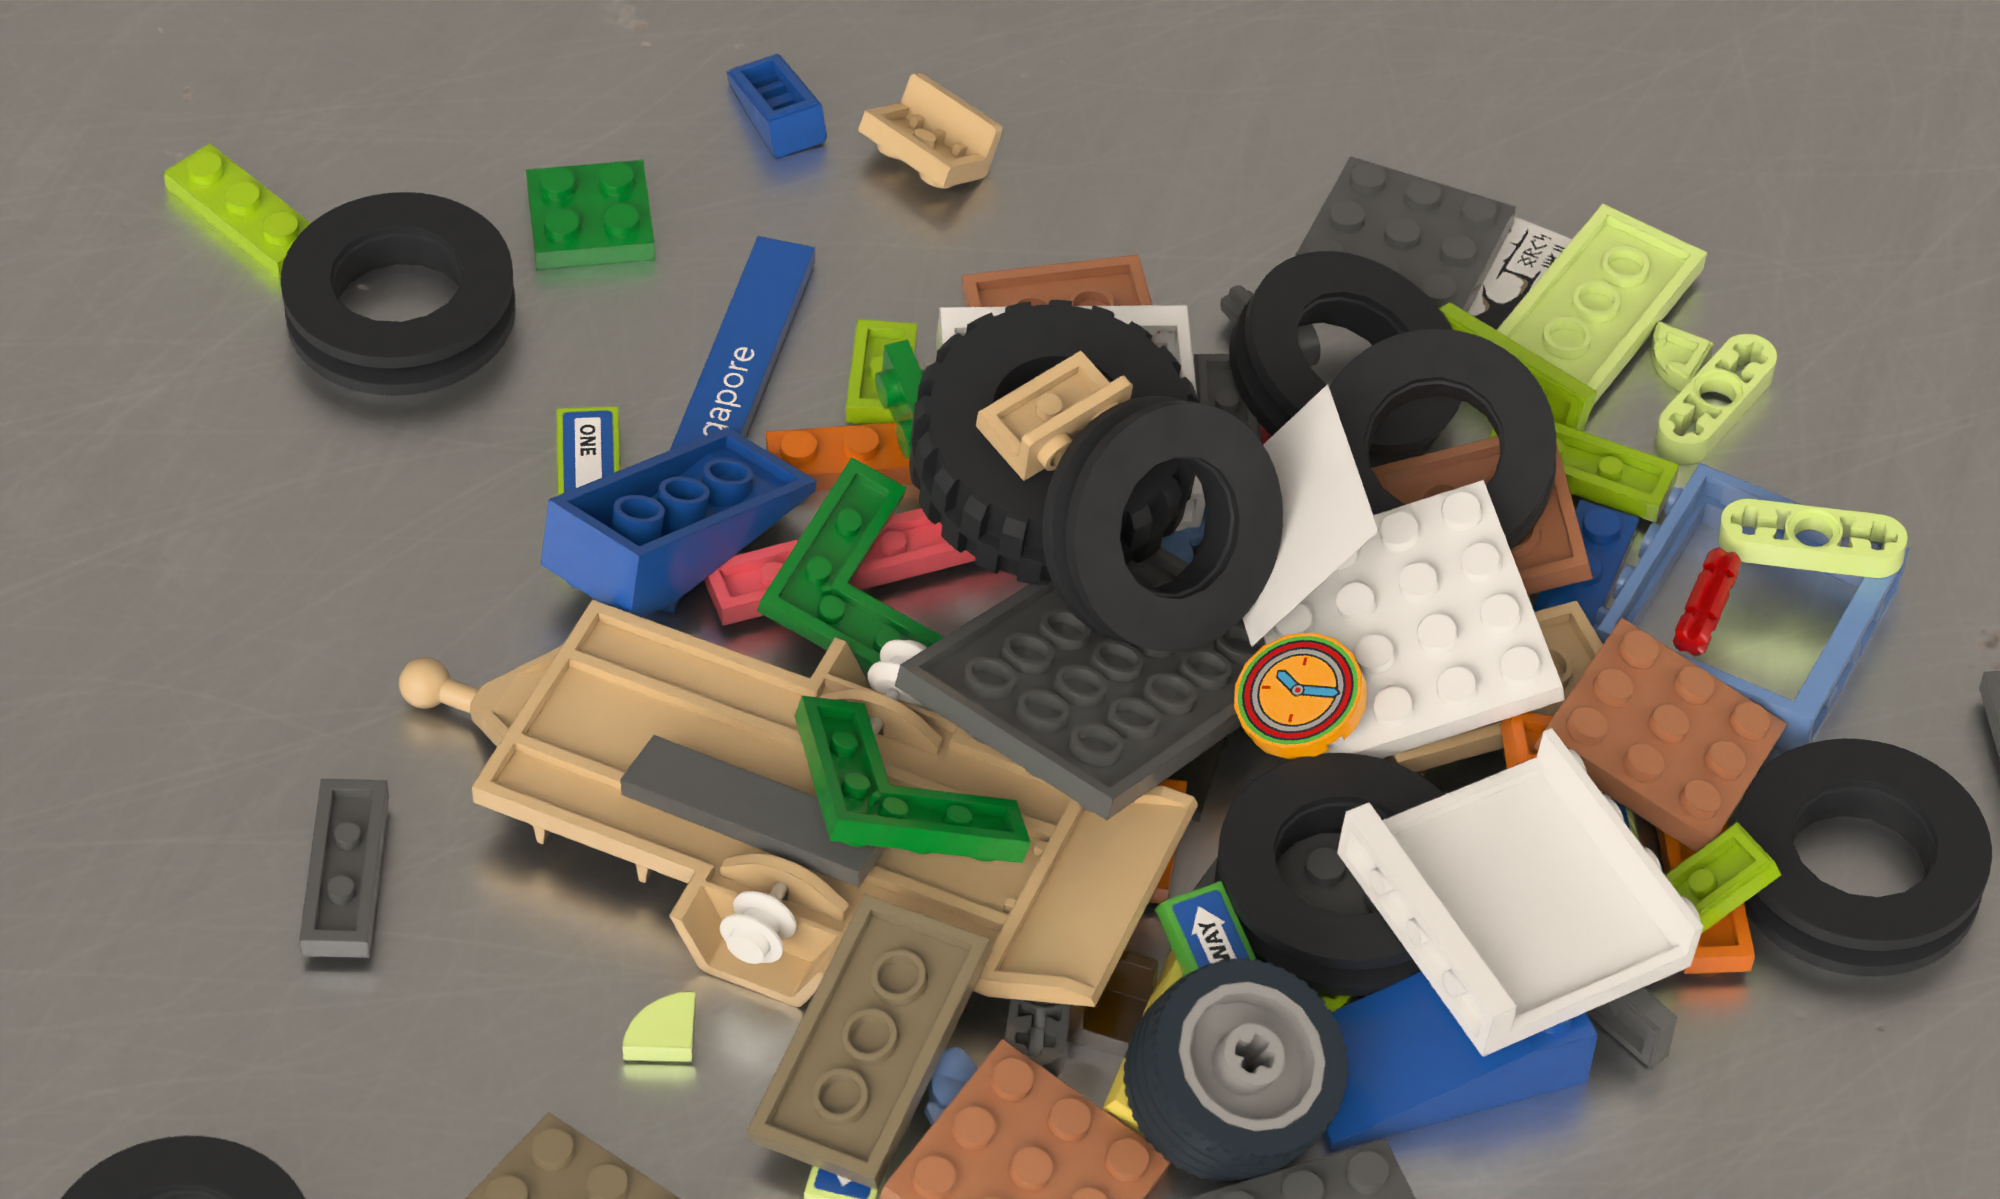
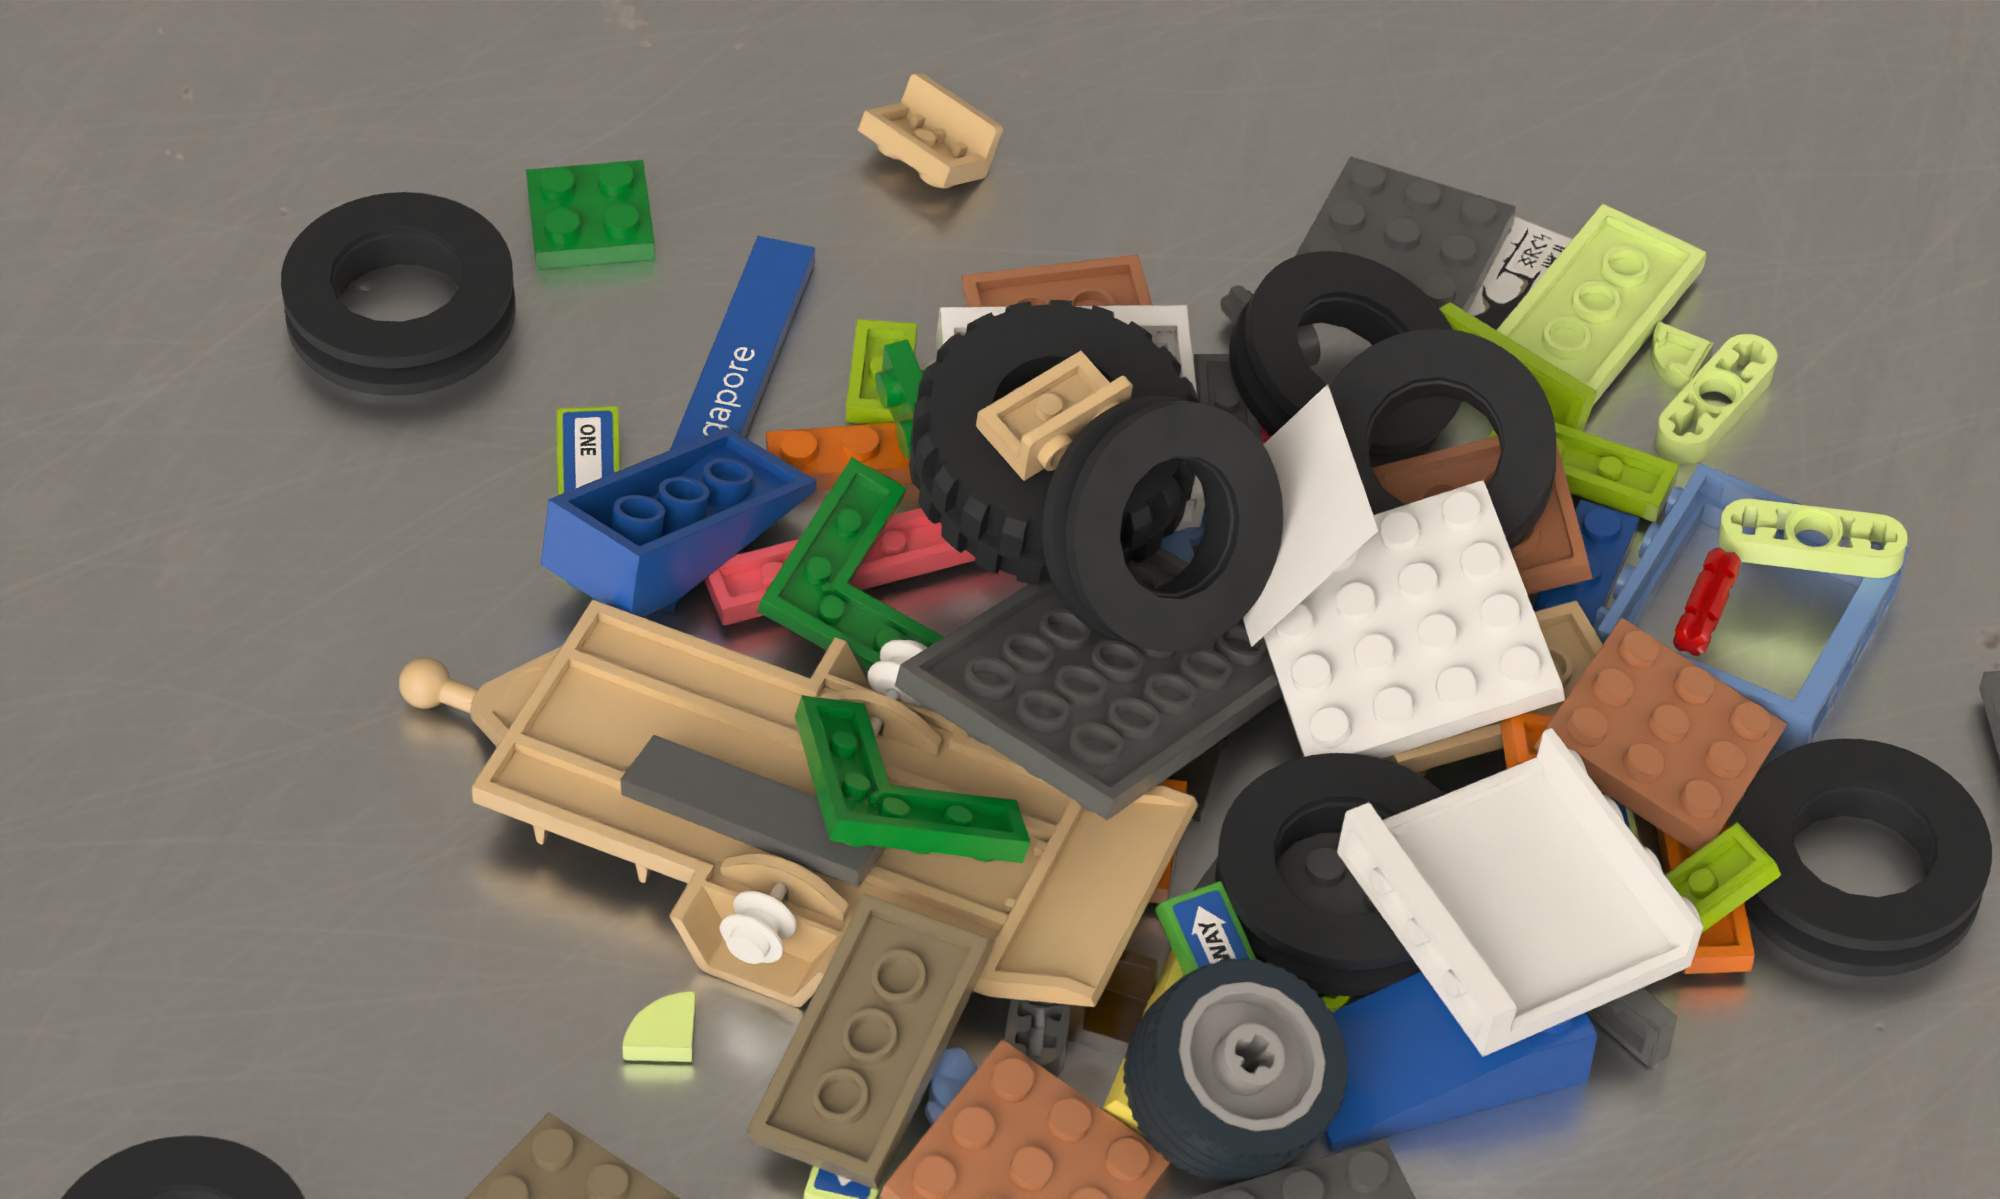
(236, 205): lime plate -> none
(344, 868): dark grey plate -> none
(782, 111): blue slope -> none
(1300, 695): tile -> none

